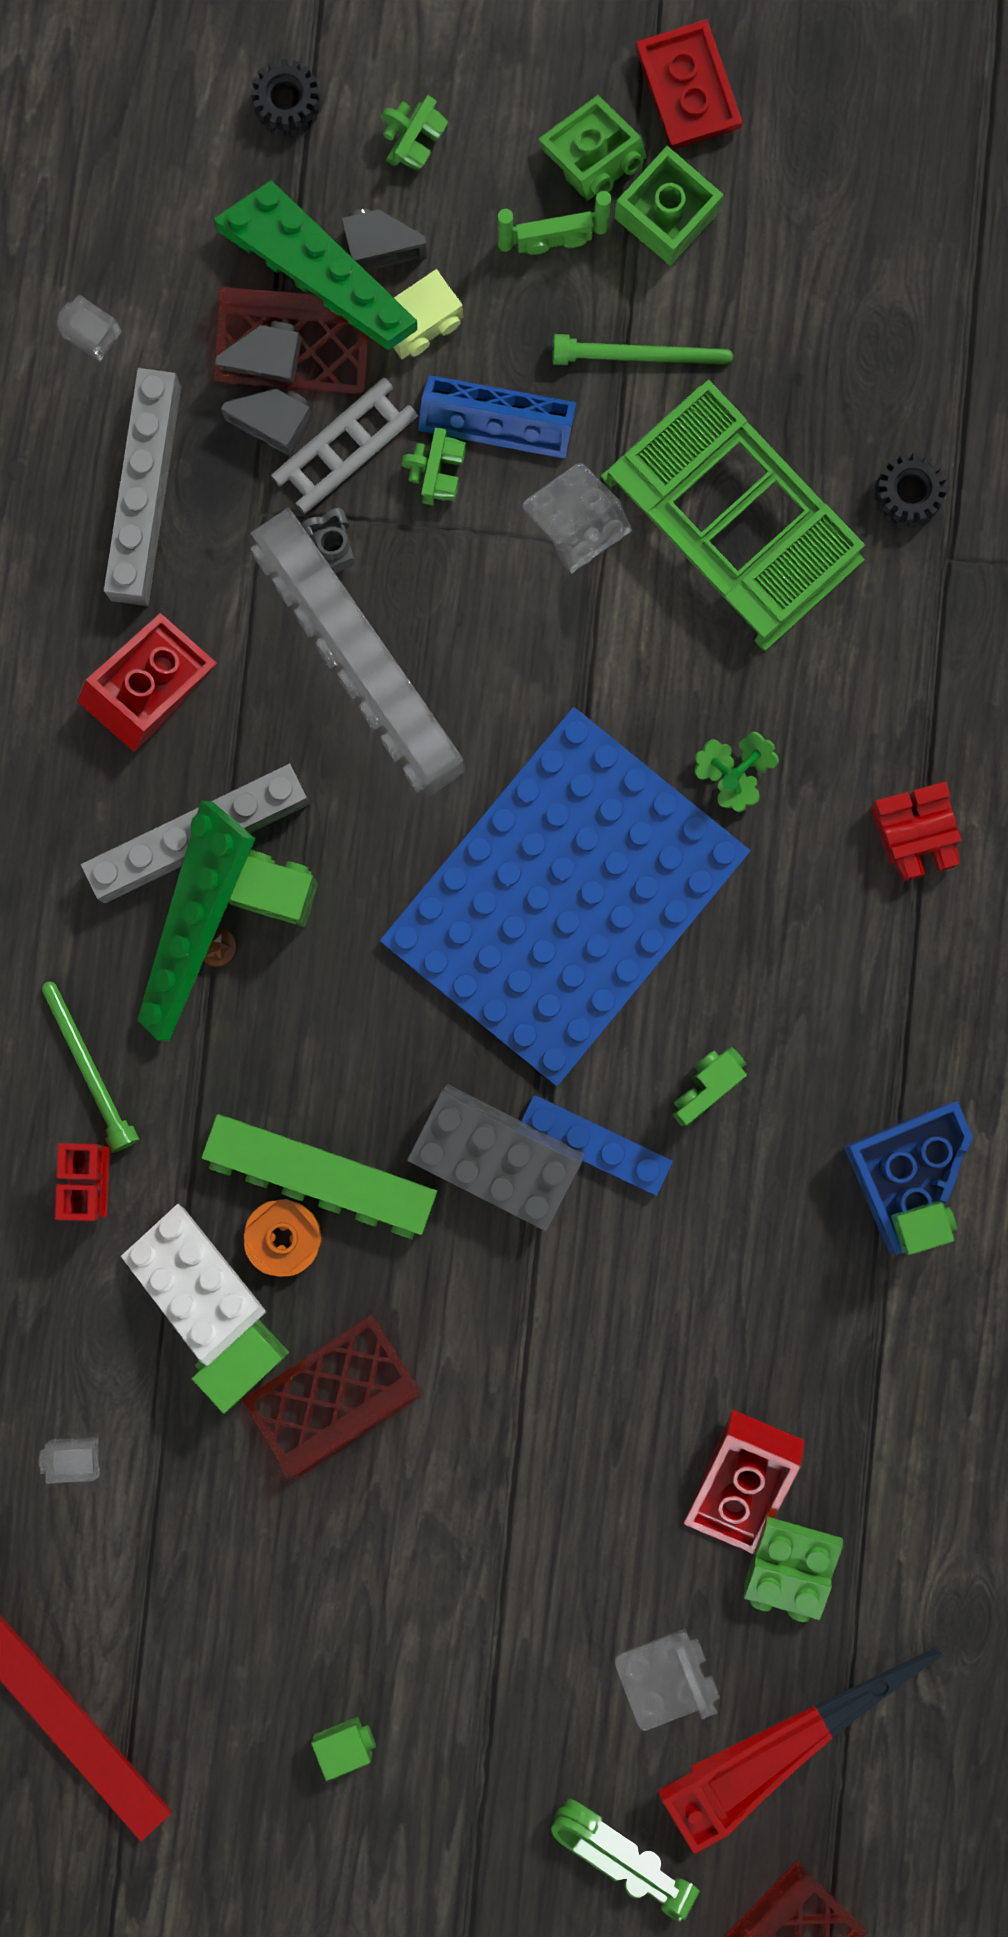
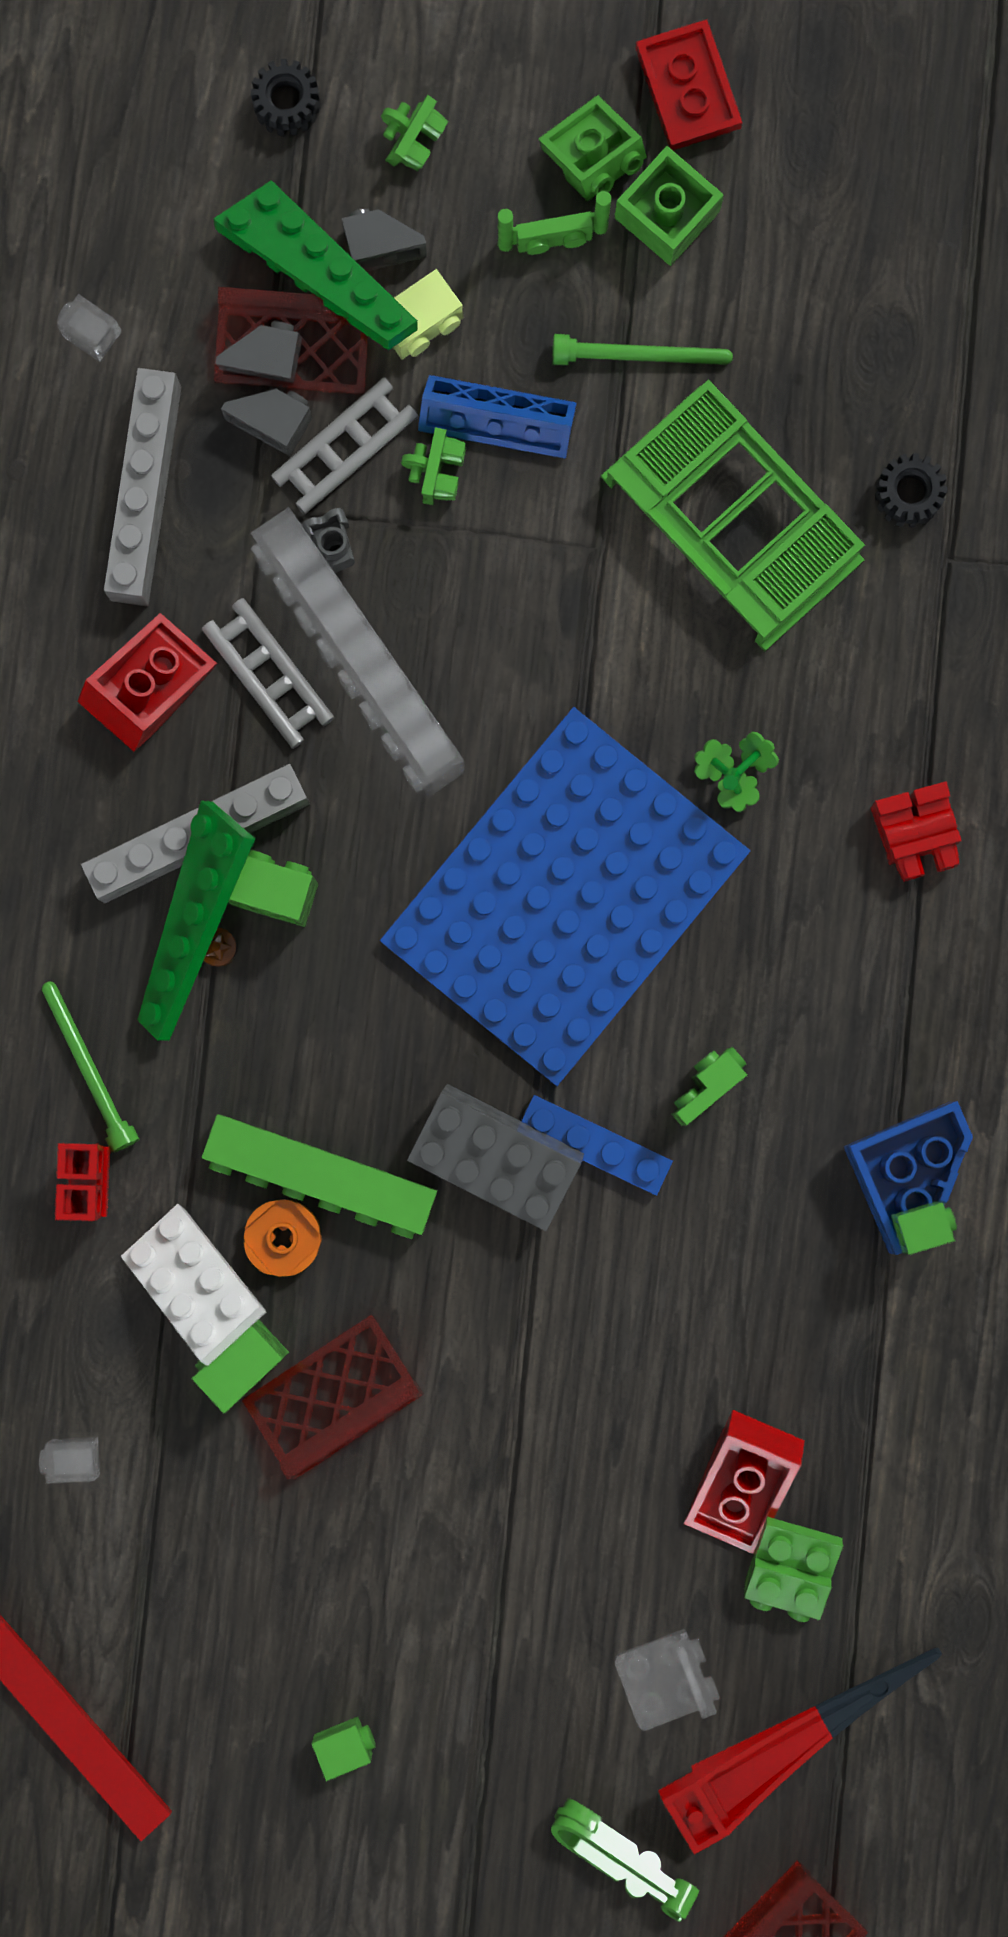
(269, 649): none -> light grey bar
(578, 516): clear bracket -> none

